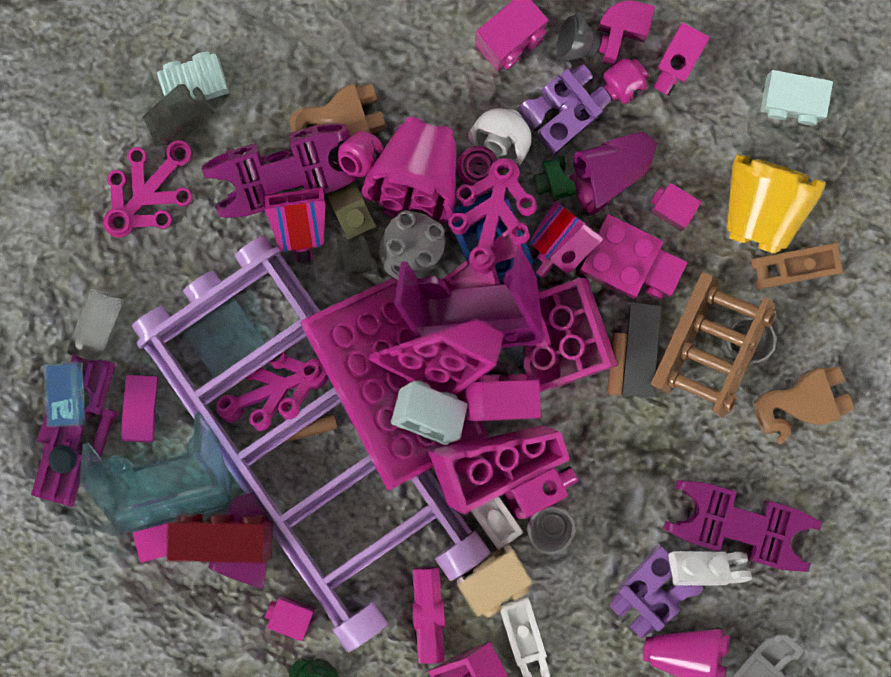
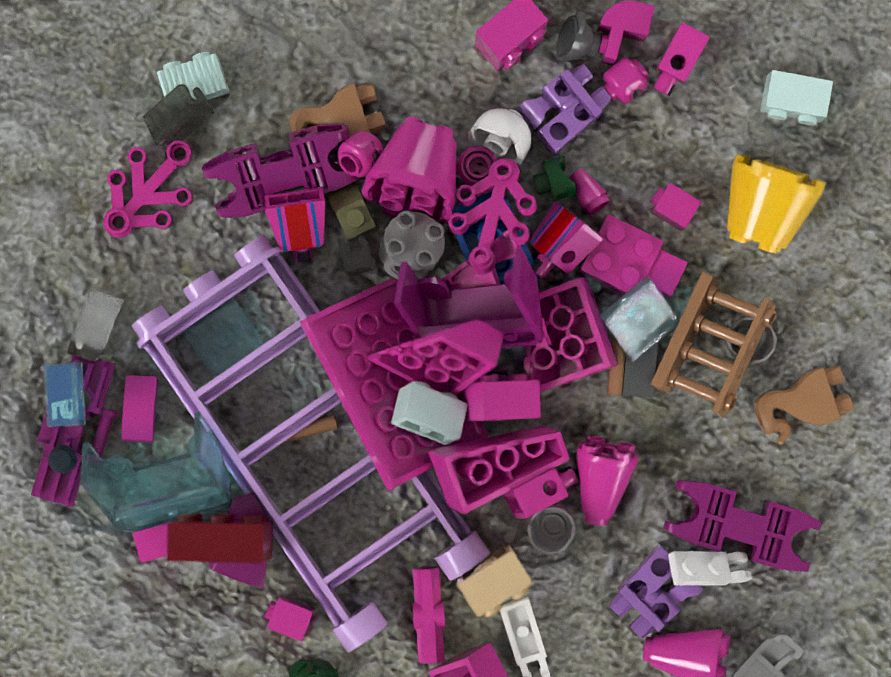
(275, 390): dark pink plant -> none
(497, 522): white hinge -> none
(603, 476): none -> dark pink cone
(615, 165): magenta panel -> none
(639, 318): none -> clear light blue plate
(798, 266): medium nougat plate -> none

